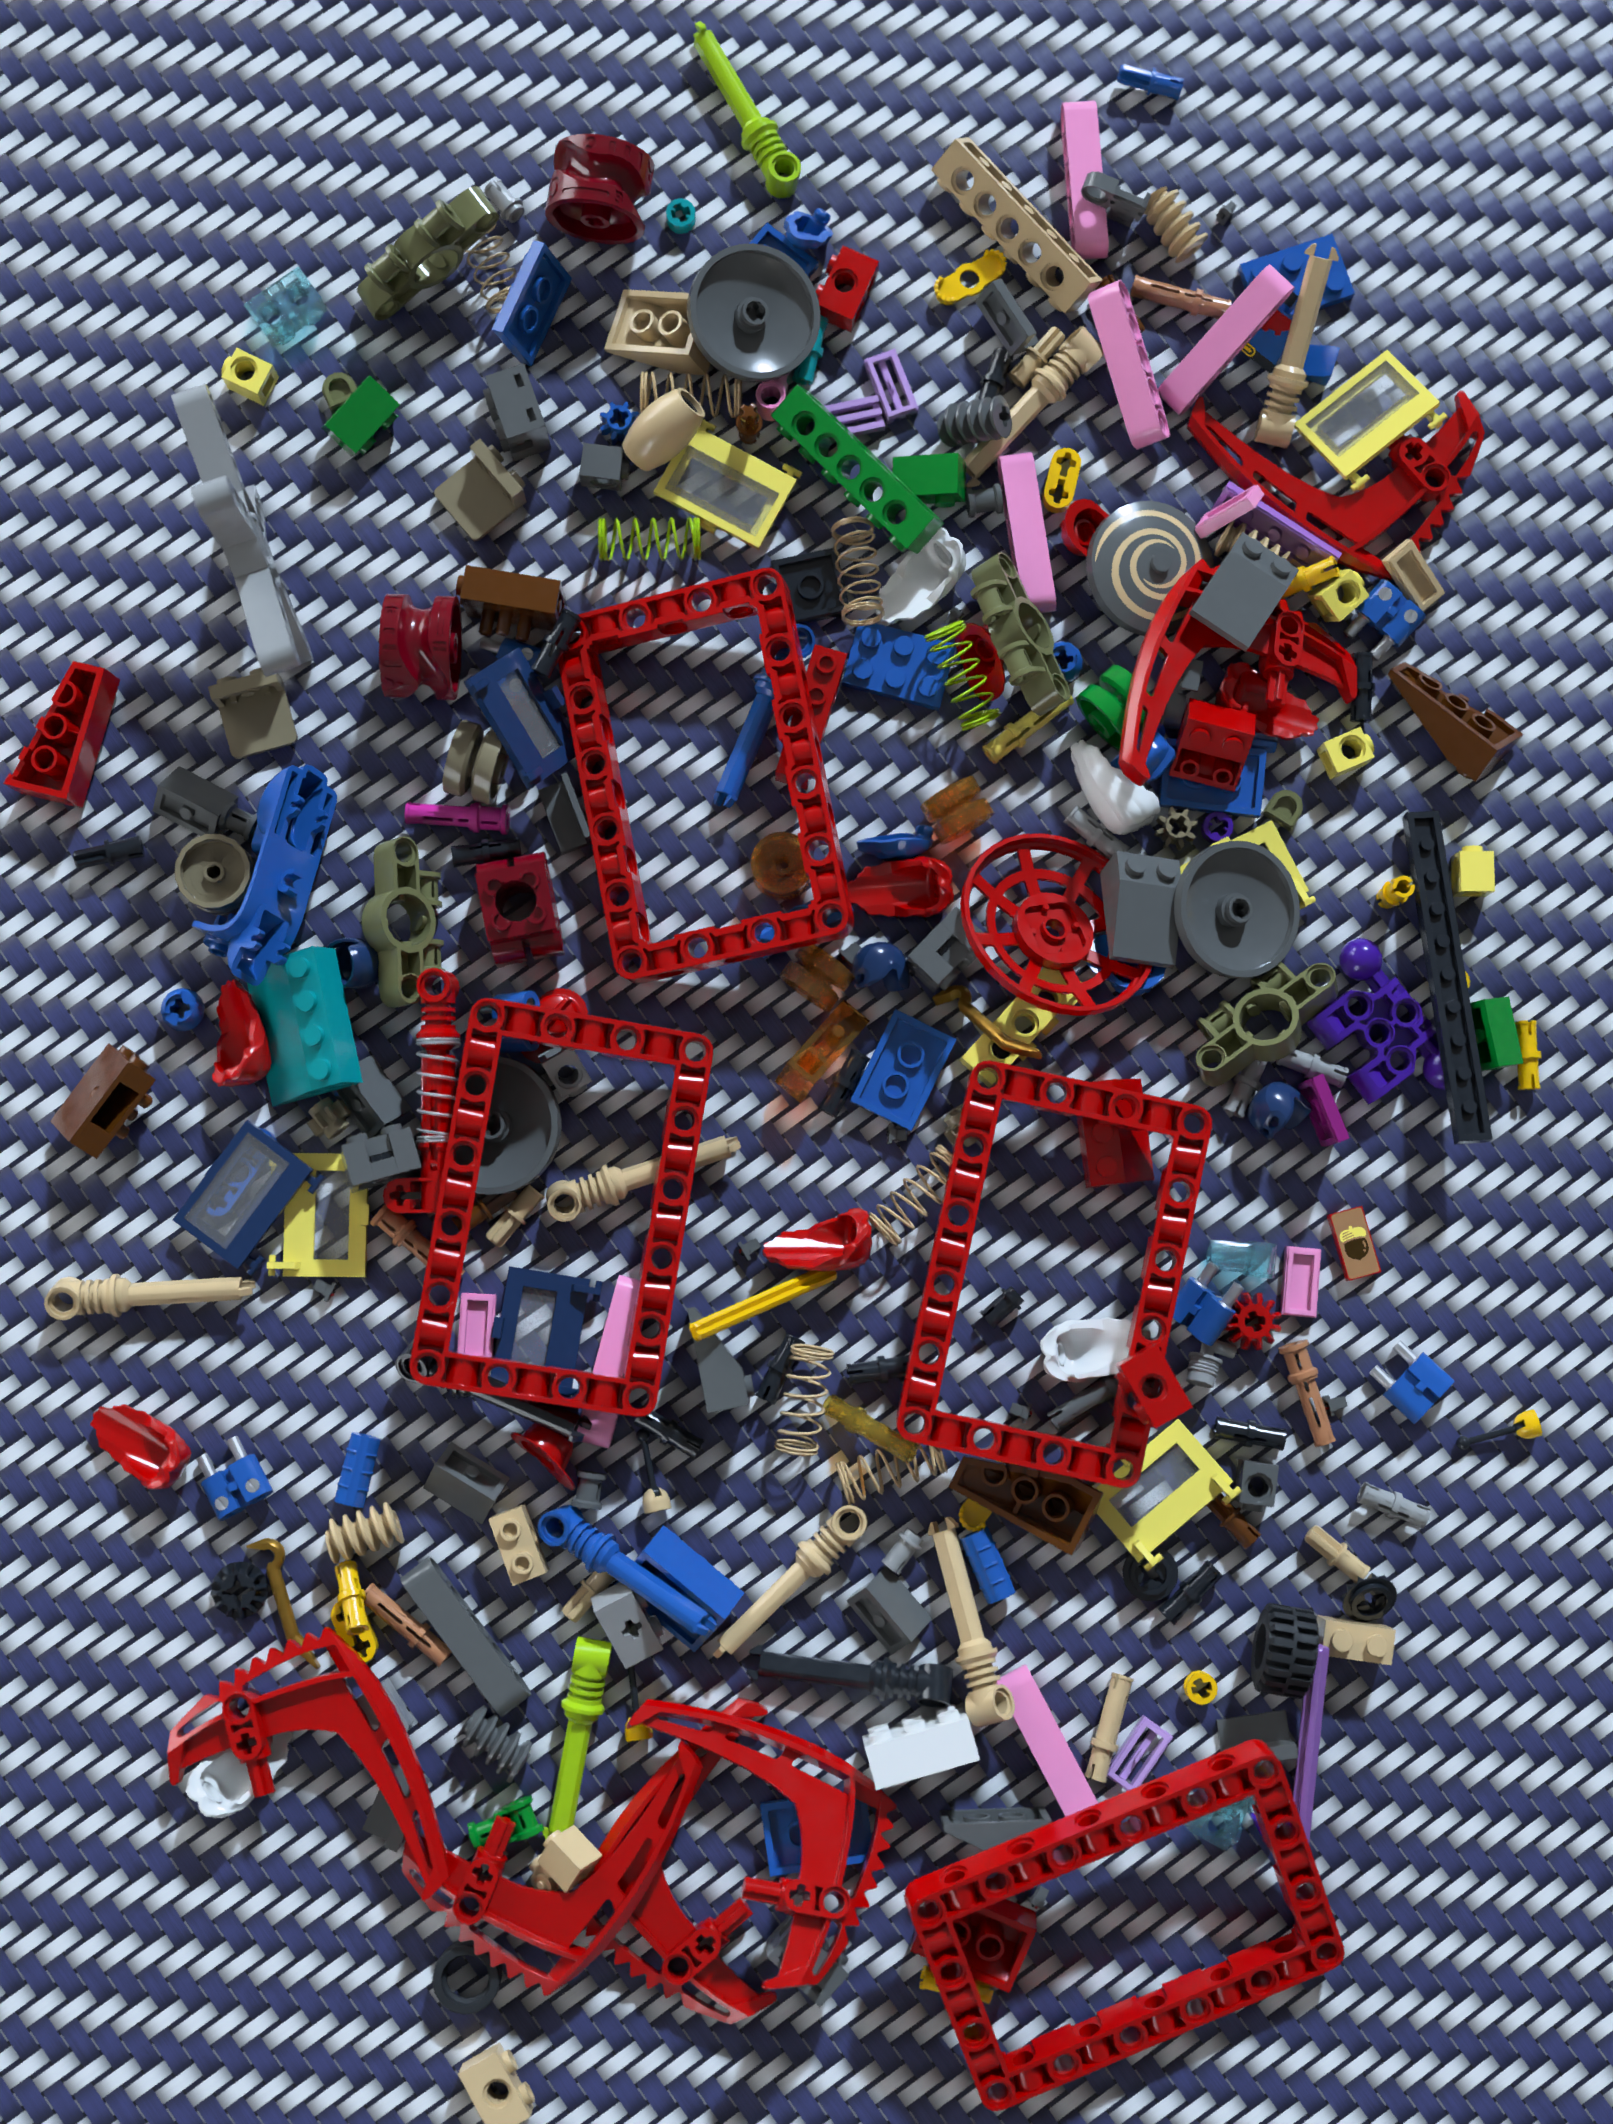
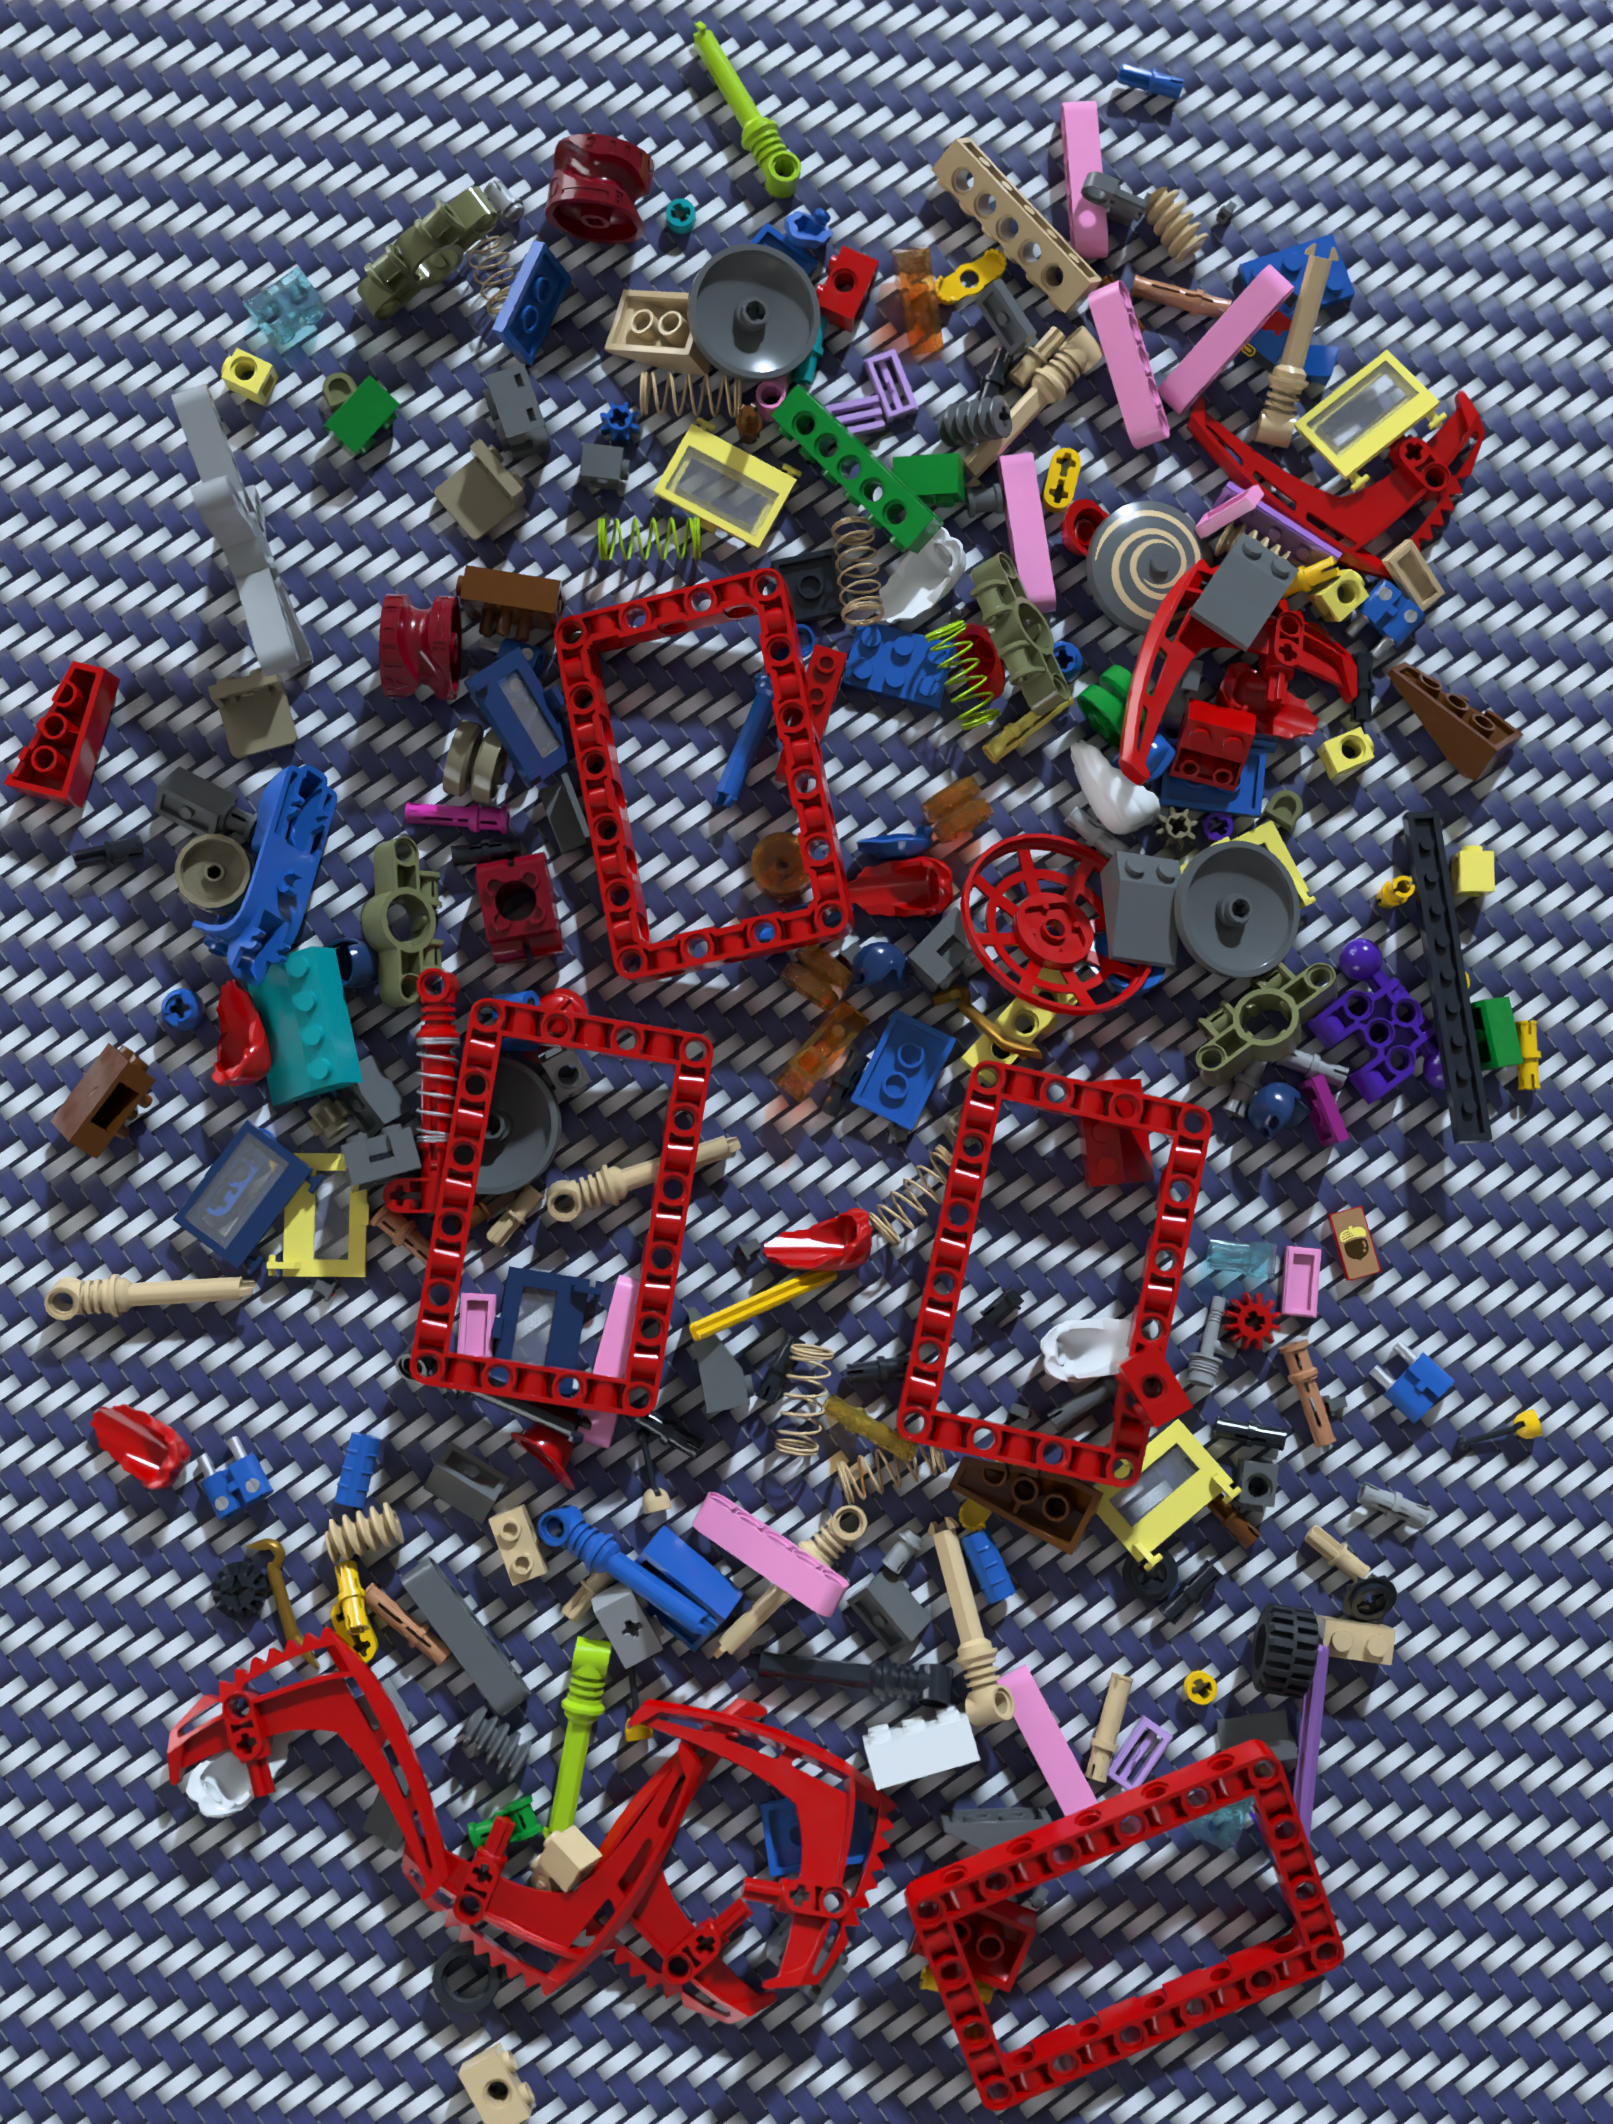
(566, 622): black pin -> none
(589, 1489): dark grey bush -> none
(663, 429): tan piece -> none
(770, 1554): none -> bright pink beam
(918, 298): none -> clear orange slope
(1203, 1311): blue piece -> none

